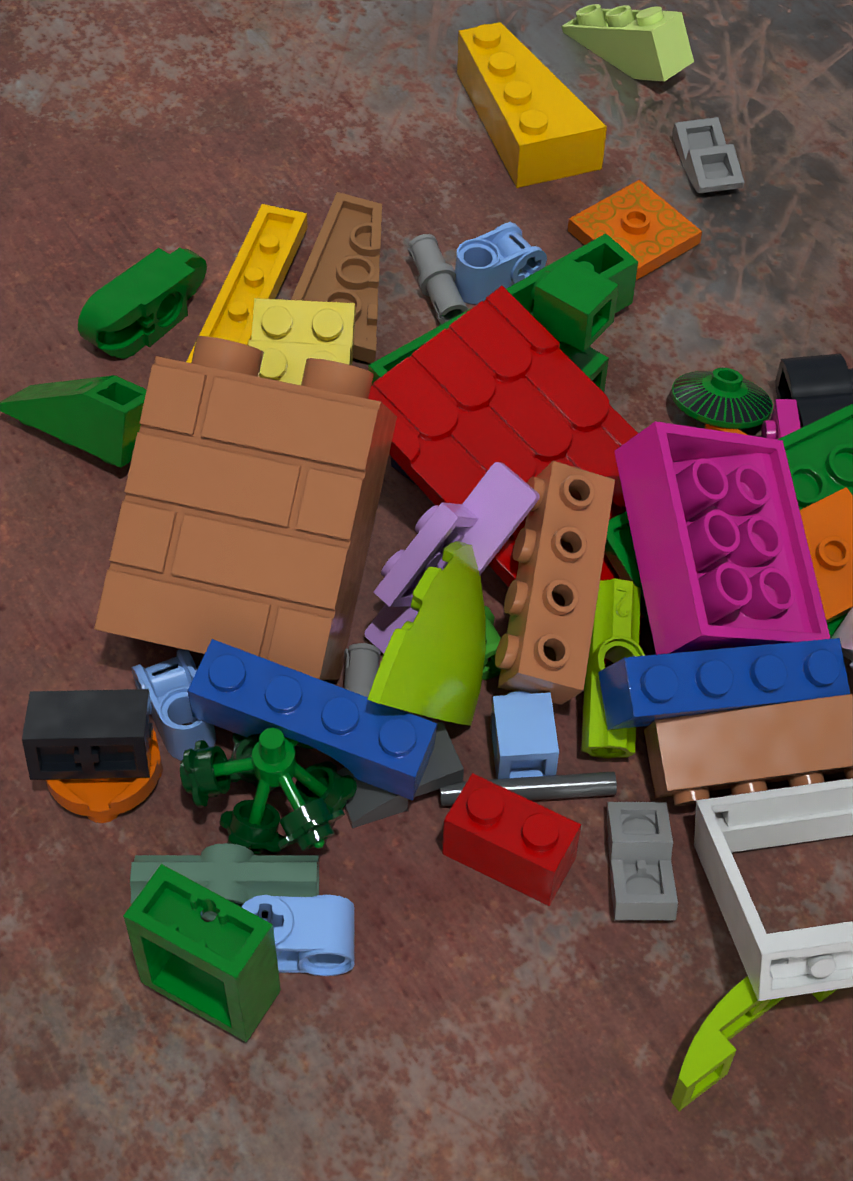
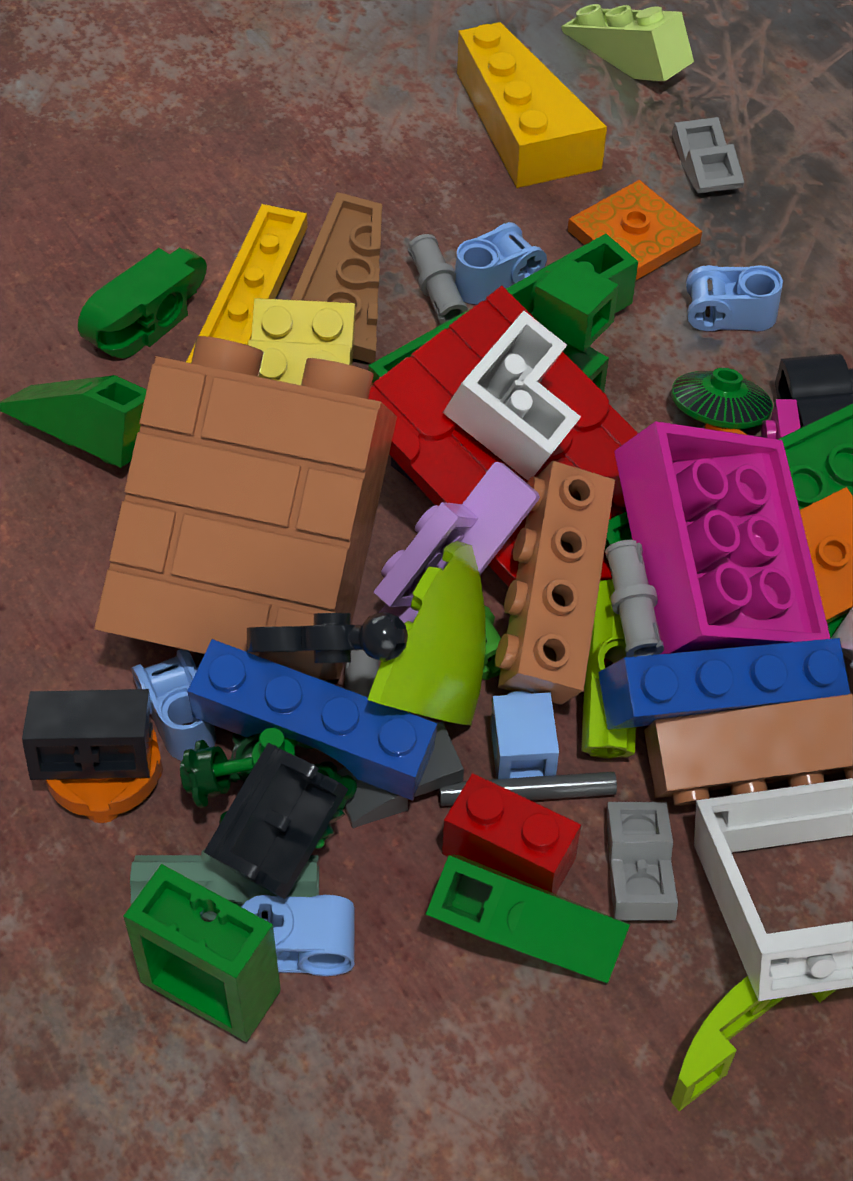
(276, 820): none -> black hinge
(333, 637): none -> black piece
(507, 404): none -> white brick
(527, 918): none -> green slope
(634, 599): none -> light grey pin
(738, 299): none -> light blue piece

